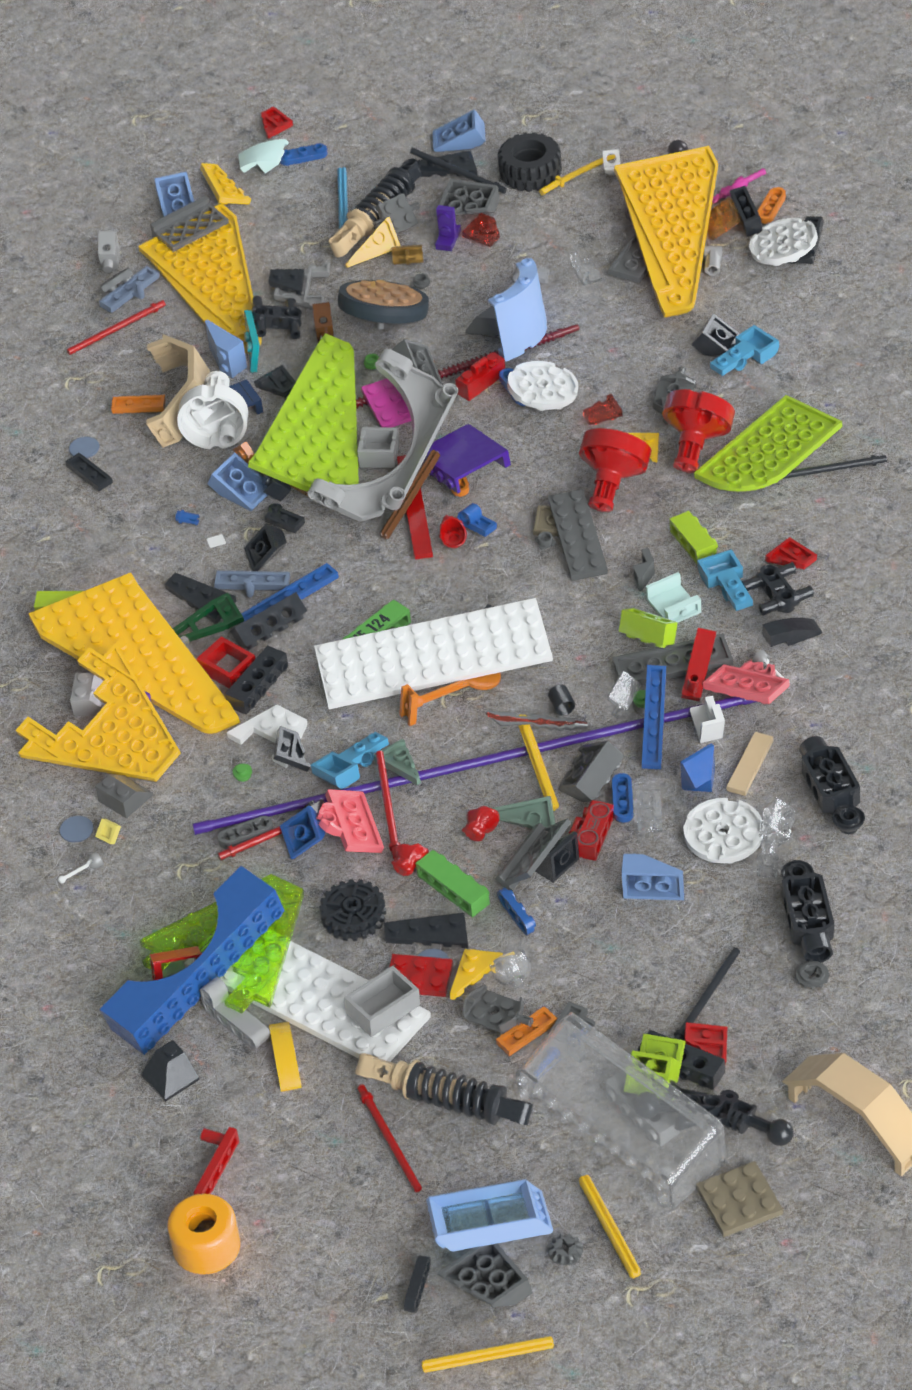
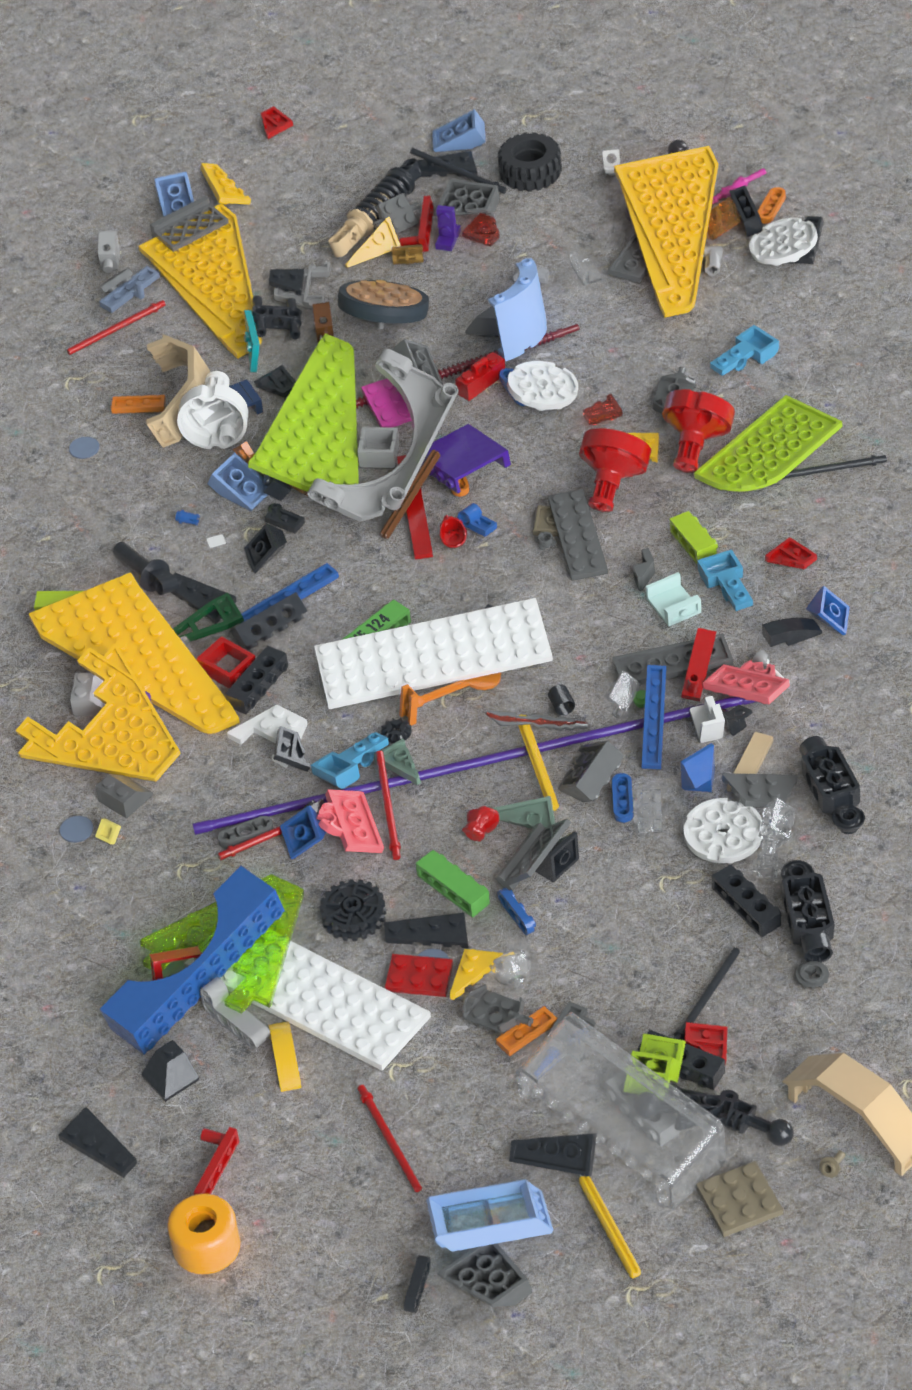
(89, 472): black plate -> none
(93, 861): hinge -> none
(98, 1143): none -> black wing
(153, 574): none -> black piece
(226, 350): medium blue slope -> none
(242, 772): bright green plate -> none
(252, 580): sand blue plate -> none
(265, 154): light aqua slope -> none
(304, 154): blue plate -> none
(342, 196): dark azure axle -> none
(370, 361): bright green plate -> none
(382, 1001): light grey piece -> none
(394, 736): none -> black gear
(407, 857): red hair -> none
(421, 281): dark grey plate -> none
(425, 227): none -> red piece
(436, 1088): black piece -> none
(487, 1354): yellow axle -> none
(558, 1254): dark grey gear -> none
(559, 181): yellow sword -> none
(559, 1153): none -> black wing
(595, 827): red piece -> none
(648, 627): lime brick -> none
(650, 879): medium blue slope -> none
(715, 337): black slope -> none
(736, 719): none -> black bracket
(746, 900): none -> black brick
(760, 789): none -> dark grey wing
(776, 587): black piece -> none
(830, 610): none -> blue slope
(830, 1165): none -> dark tan plate

